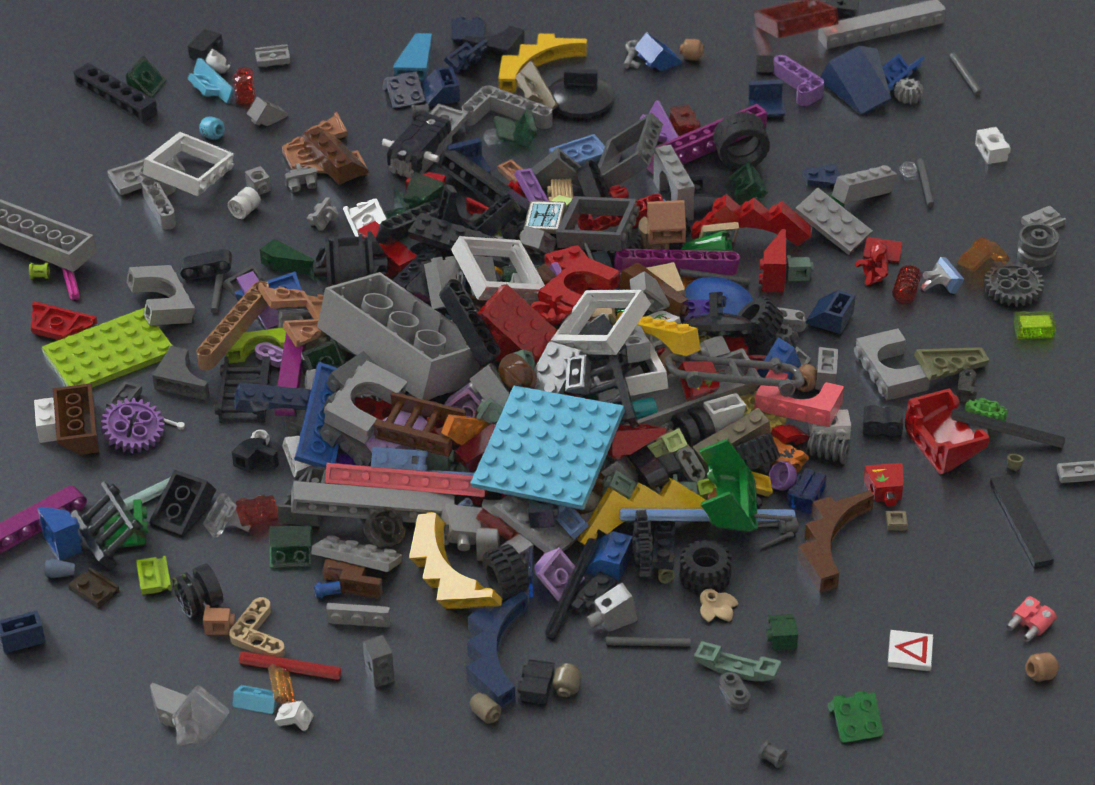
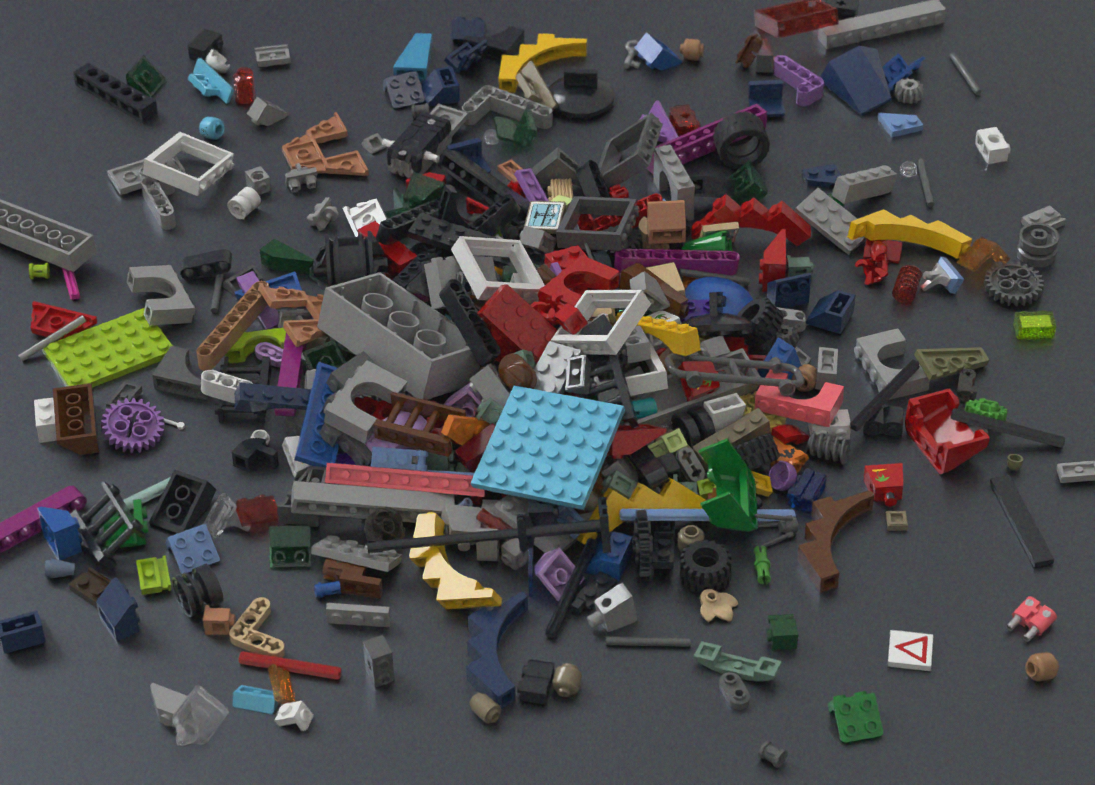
(53, 337): none -> light grey bar
(118, 610): none -> dark blue slope
(193, 548): none -> medium blue bracket
(220, 385): none -> white beam
(333, 155): reddish brown slope -> none
(373, 143): none -> light grey slope
(505, 571): black tyre -> none
(525, 532): none -> black piece
(570, 319): none -> red brick
(583, 149): medium blue tile -> none
(665, 575): olive hinge -> none
(689, 535): none -> dark tan head
(753, 44): none -> reddish brown hinge
(762, 564): none -> bright green pin
(790, 291): none -> dark blue slope
(884, 395): none -> black axle
(887, 226): none -> yellow arch
(900, 123): none -> medium blue wing

